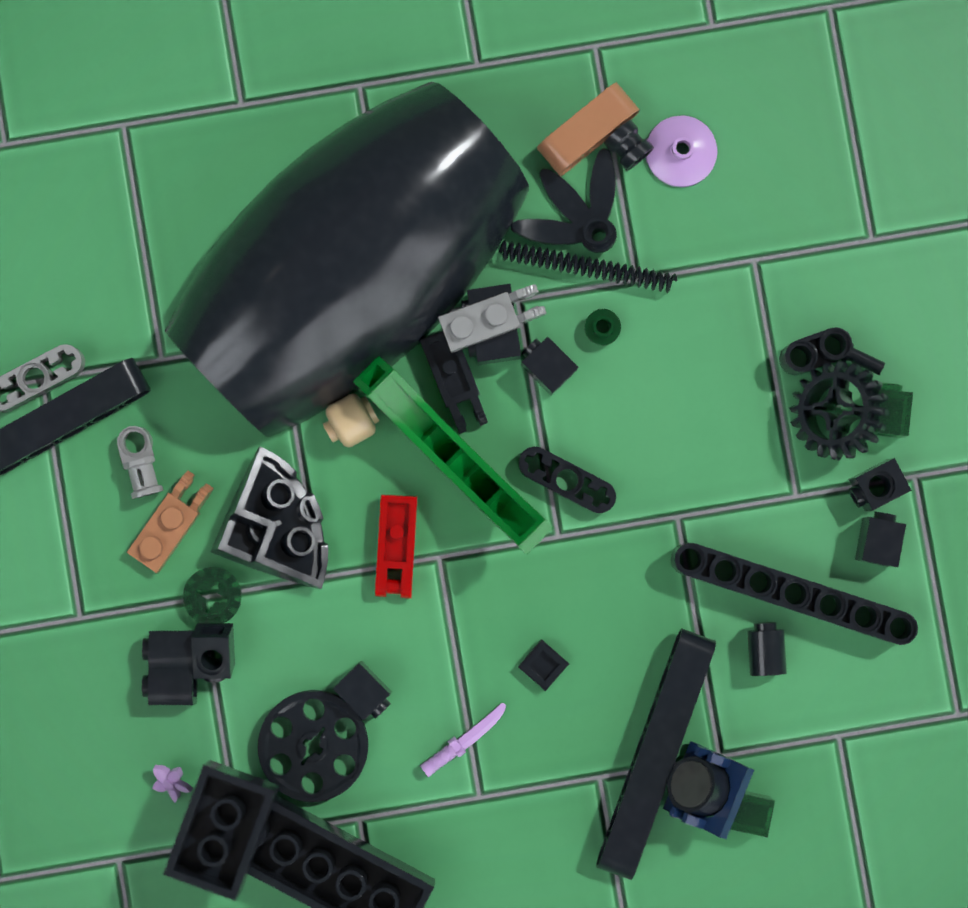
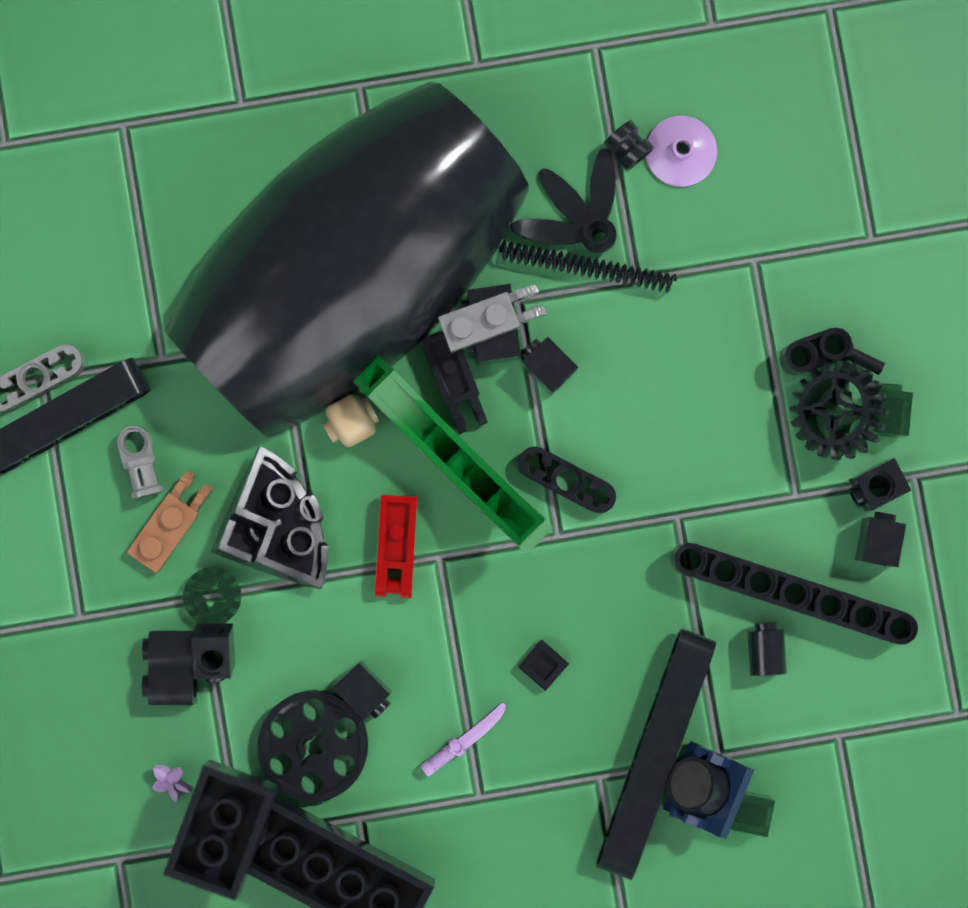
(587, 129): nougat beam -> none
(602, 338): dark green plate -> none

